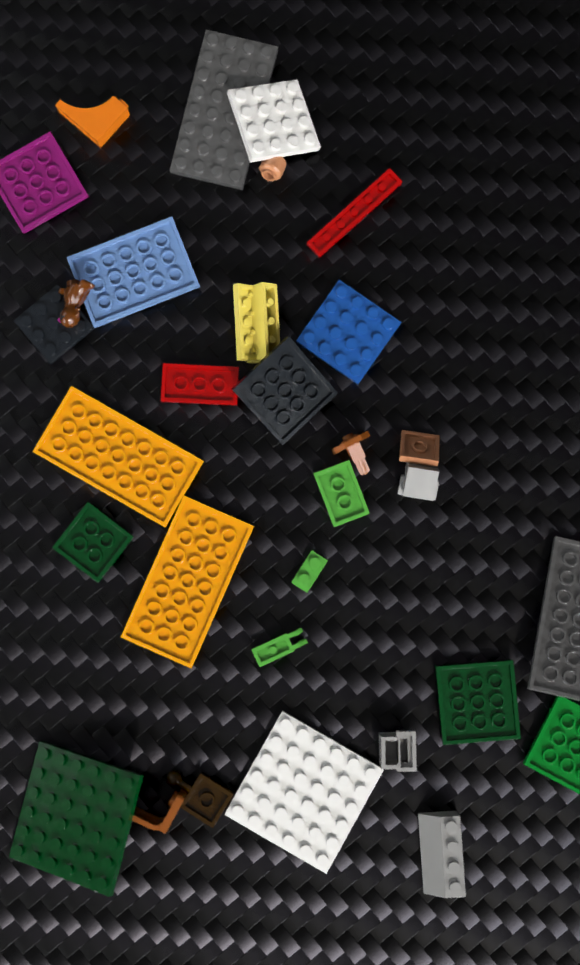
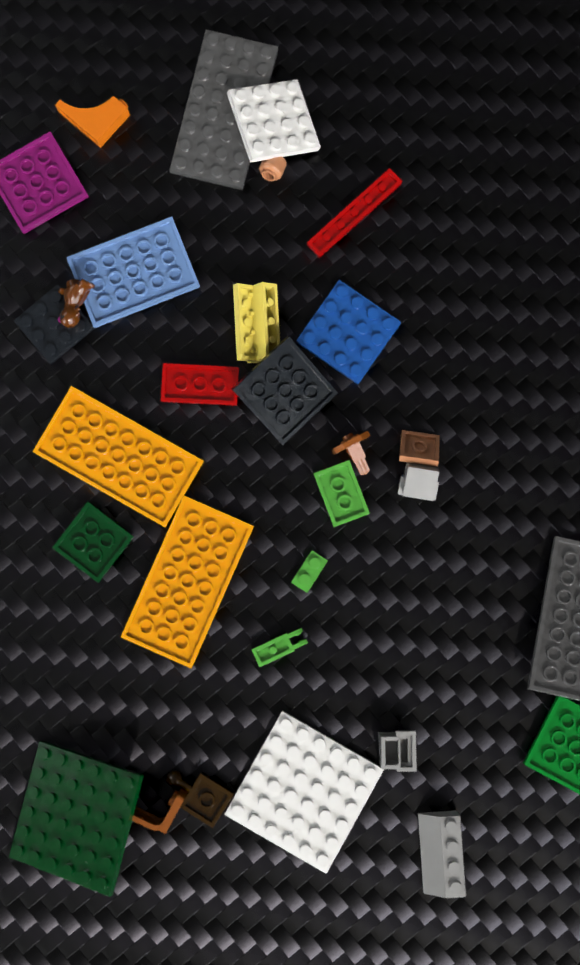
(477, 702): dark green plate -> none

